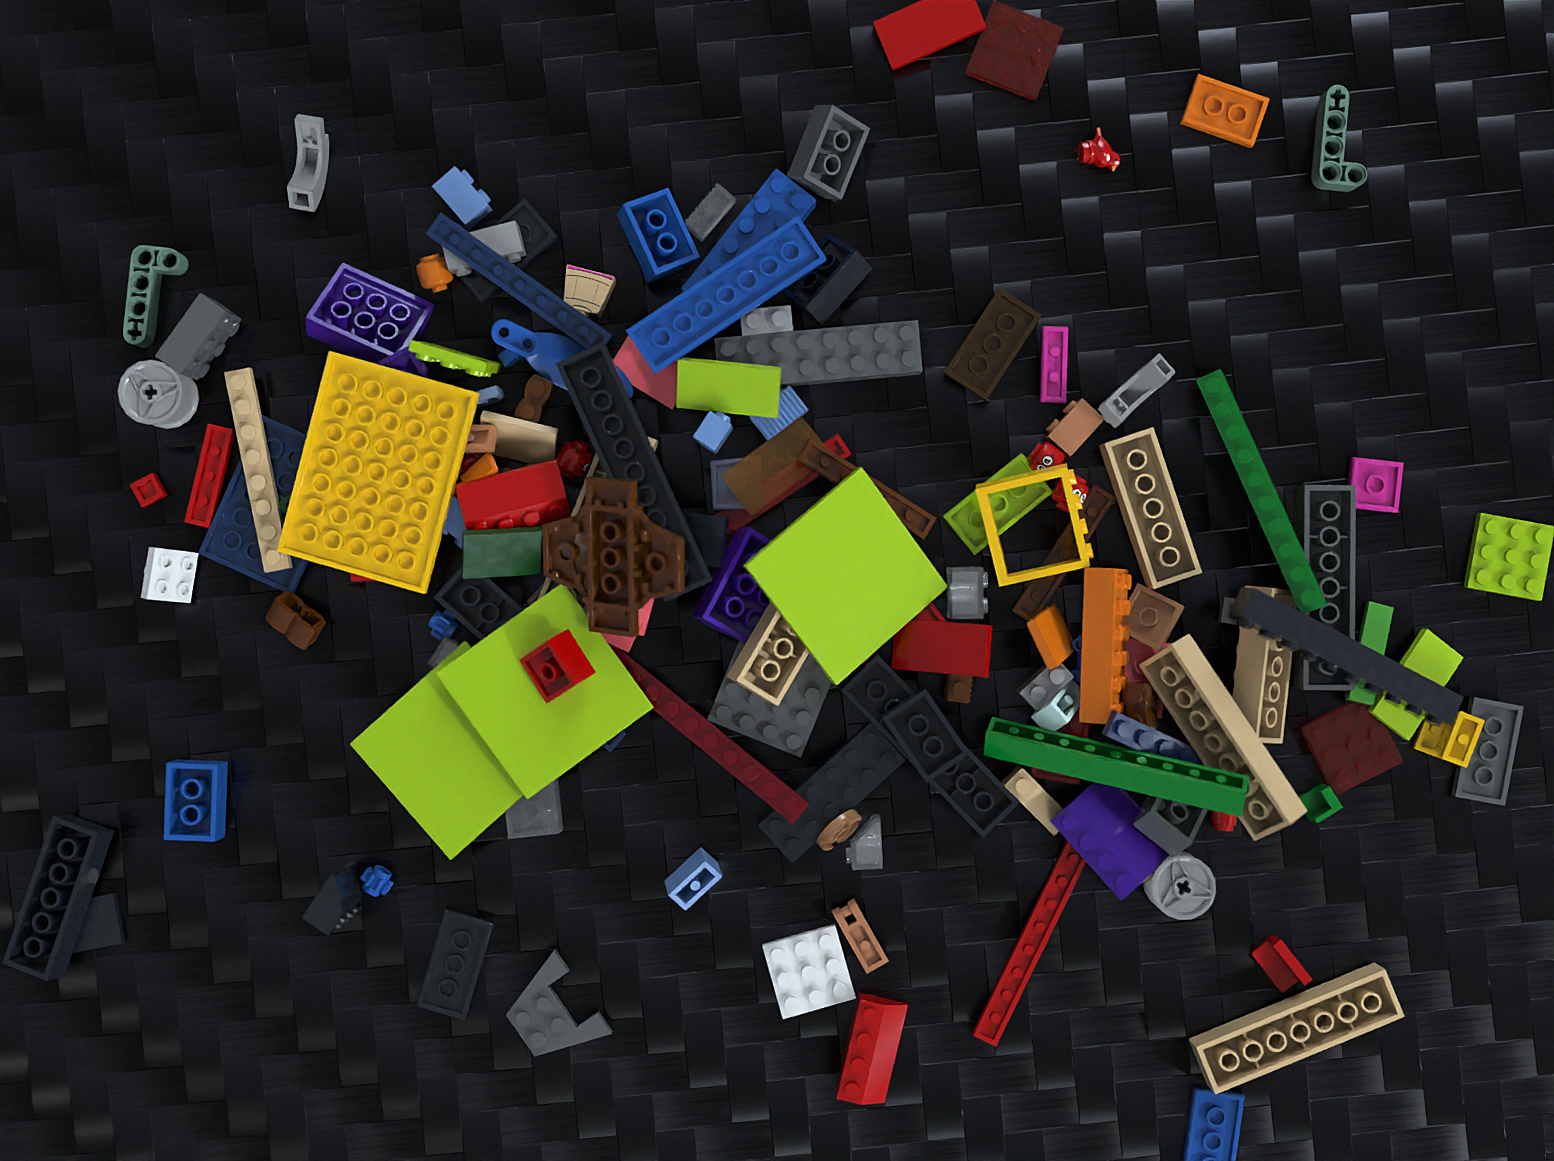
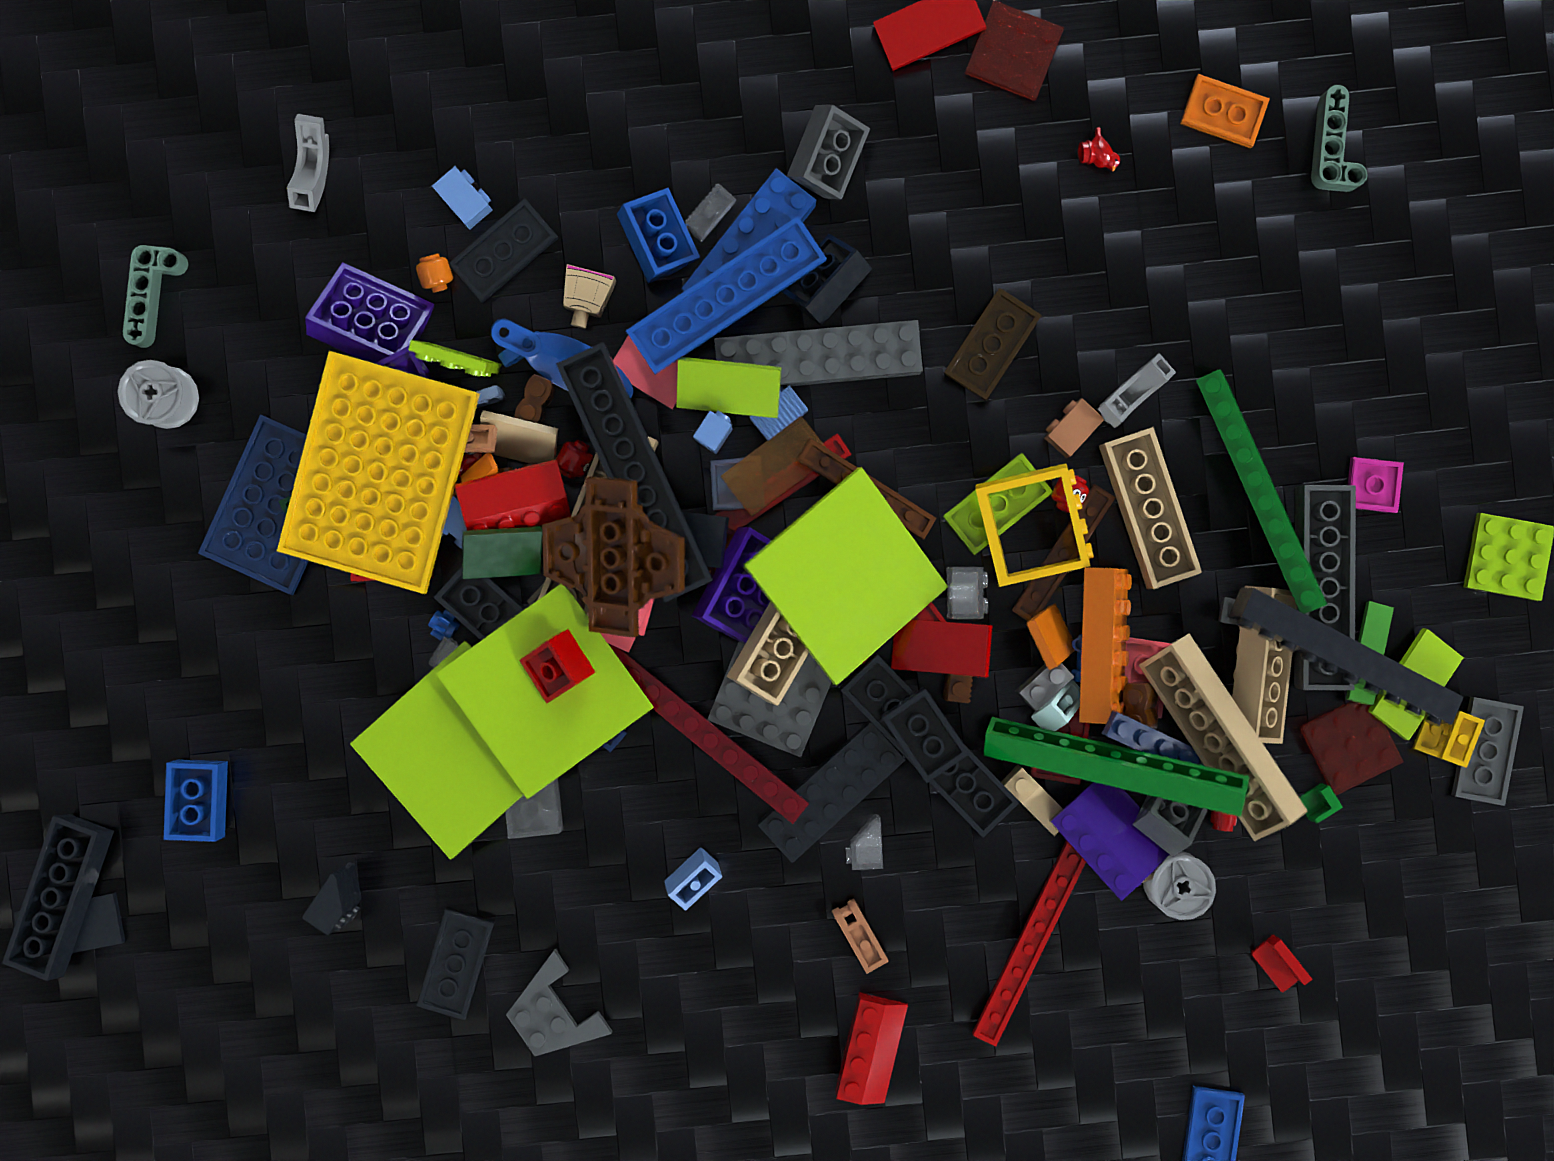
(148, 490): red plate -> none
(169, 575): white plate -> none
(199, 337): dark grey brick -> none
(210, 475): red plate -> none
(257, 467): tan plate -> none
(295, 619): reddish brown brick -> none
(377, 880): blue gear -> none
(502, 238): light grey brick -> none
(517, 282): dark blue plate -> none
(767, 321): light grey brick -> none
(808, 971): white plate -> none
(839, 829): medium nougat tile -> none
(1045, 456): red head -> none
(1053, 364): dark pink tile -> none
(1152, 616): medium nougat plate -> none
(1296, 1027): tan brick -> none

